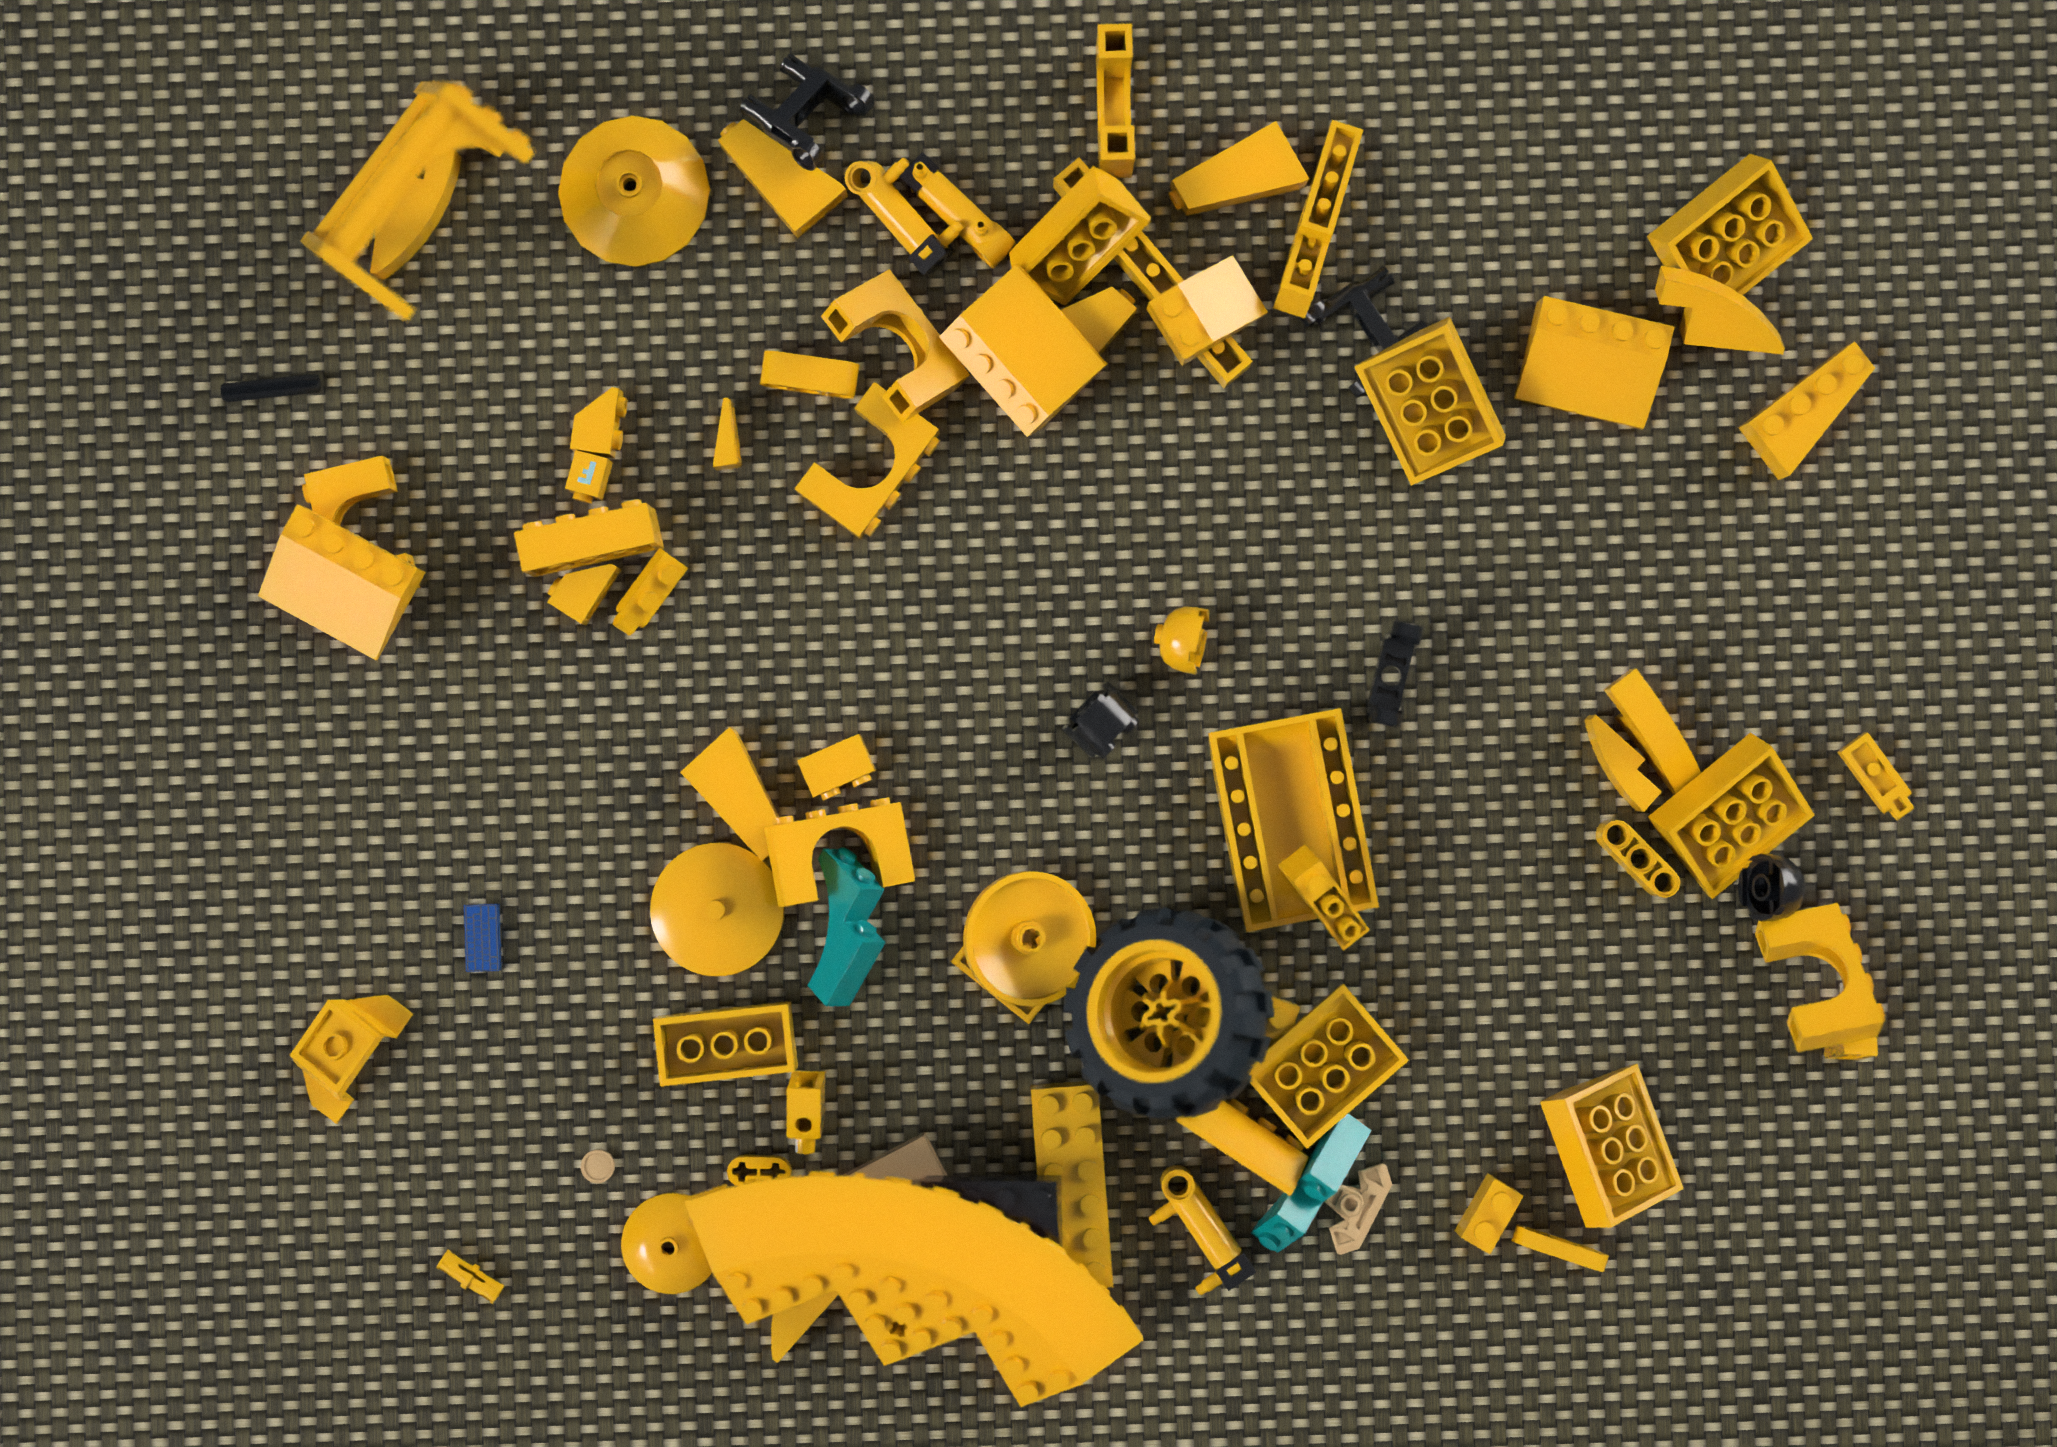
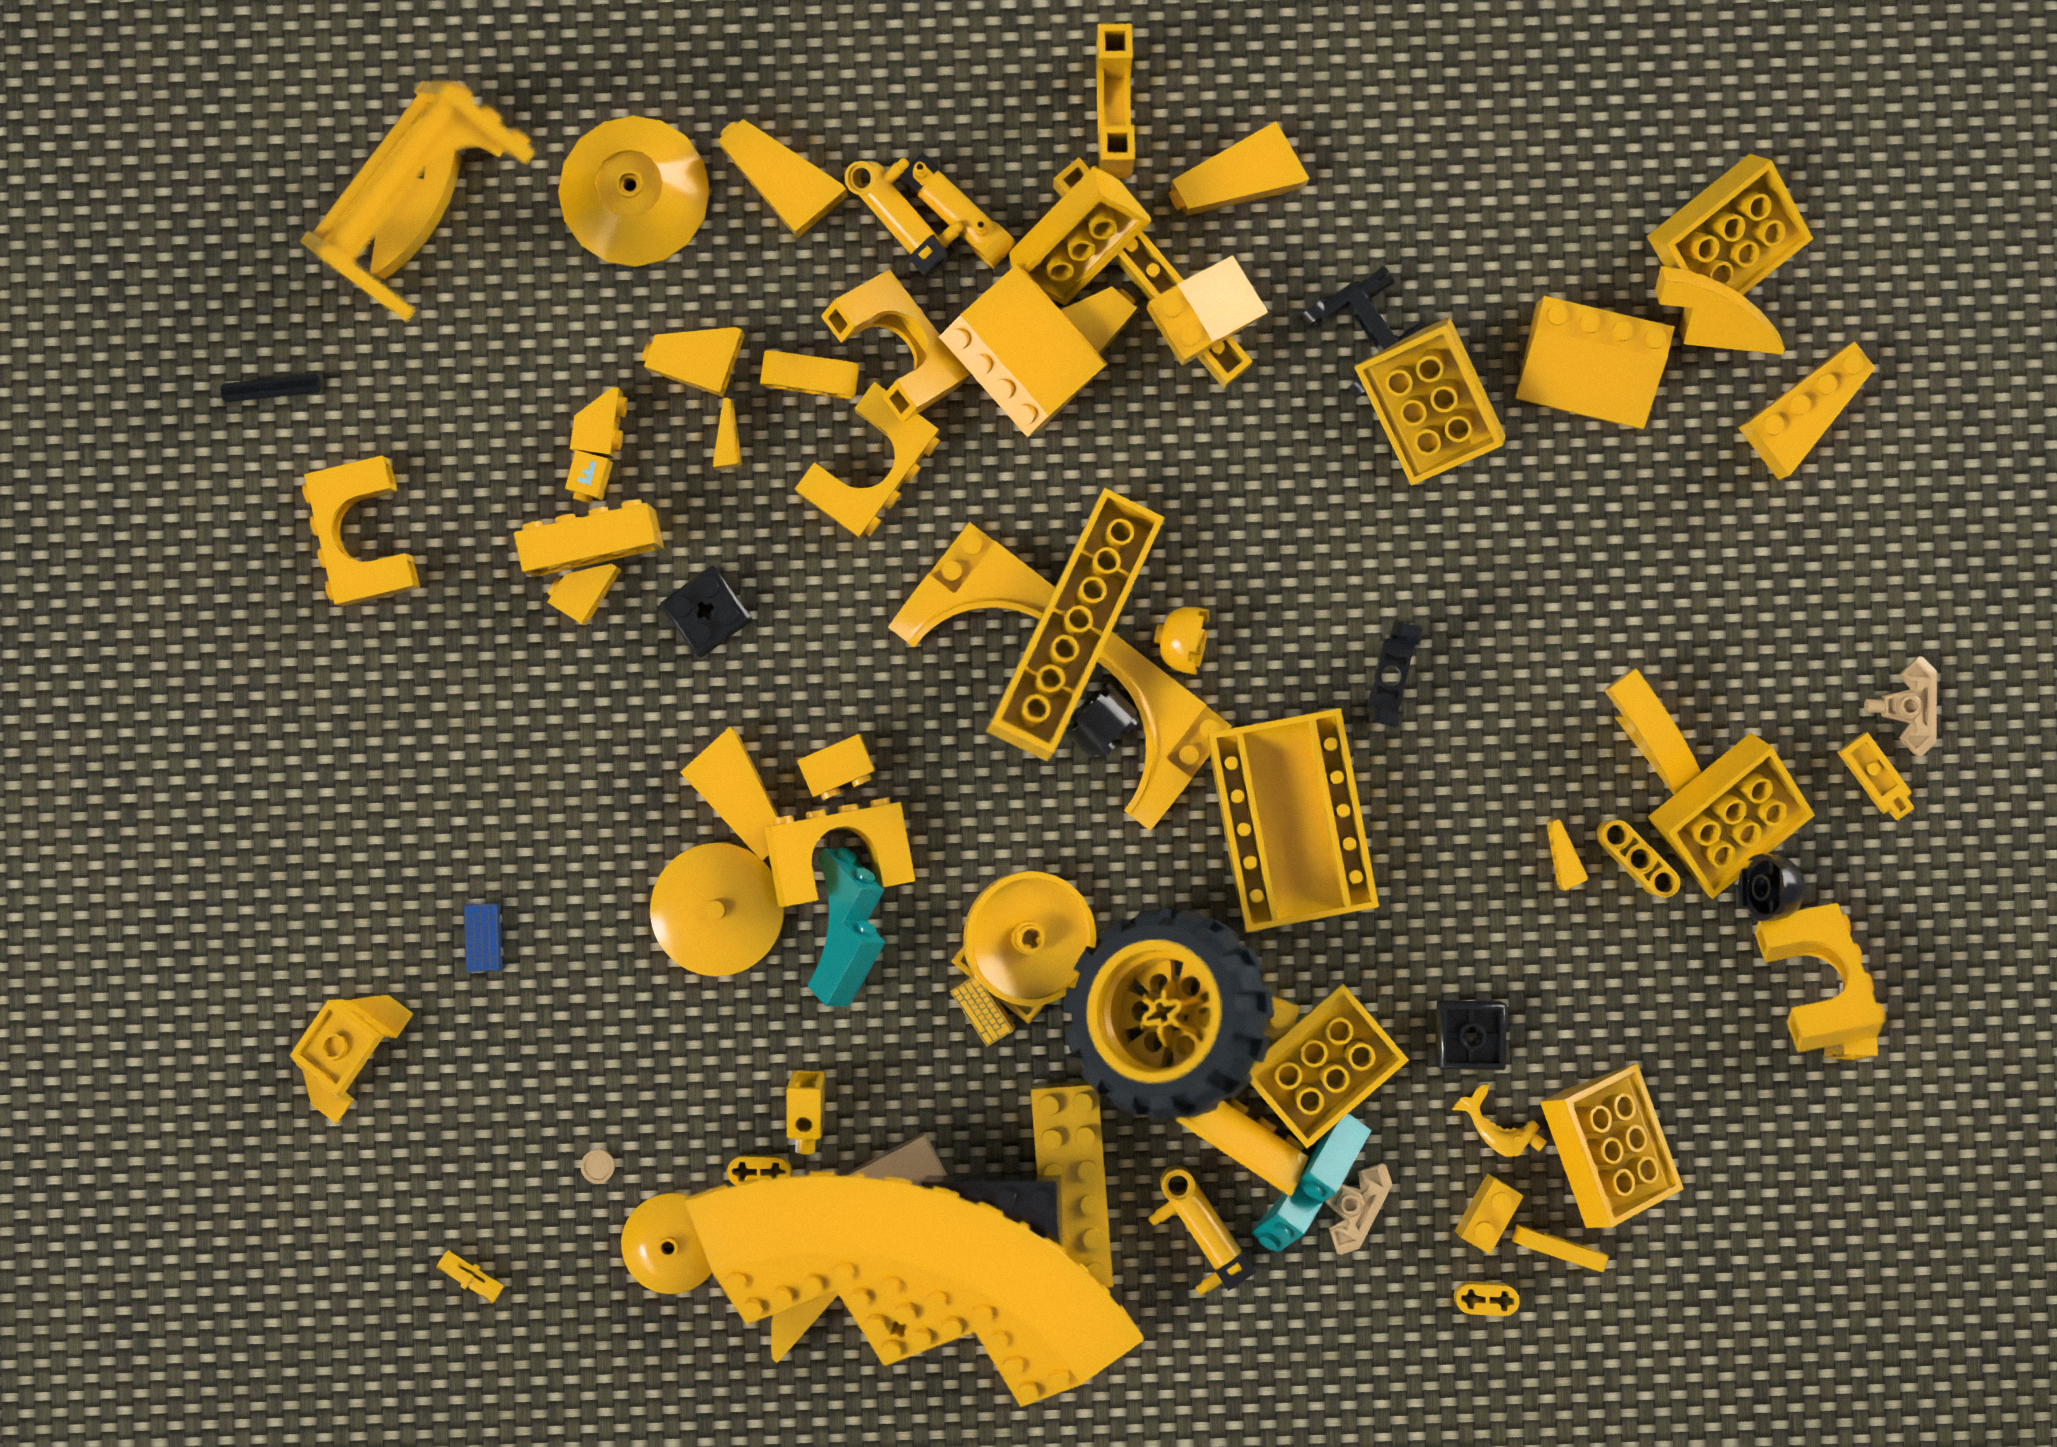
(339, 582): yellow slope -> none
(648, 592): yellow hinge -> none
(695, 357): none -> yellow slope
(704, 633): none -> black brick
(725, 1043): yellow brick -> none
(814, 87): black connector -> none
(983, 1010): none -> yellow tile
(1075, 625): none -> yellow brick
(1174, 721): none -> yellow piece
(1318, 219): yellow brick -> none
(1324, 896): yellow slope -> none
(1485, 1306): none -> yellow beam
(1486, 1050): none -> black brick
(1503, 1141): none -> yellow animal
(1566, 862): none -> yellow slope
(1621, 764): yellow slope -> none
(1912, 706): none -> tan piece

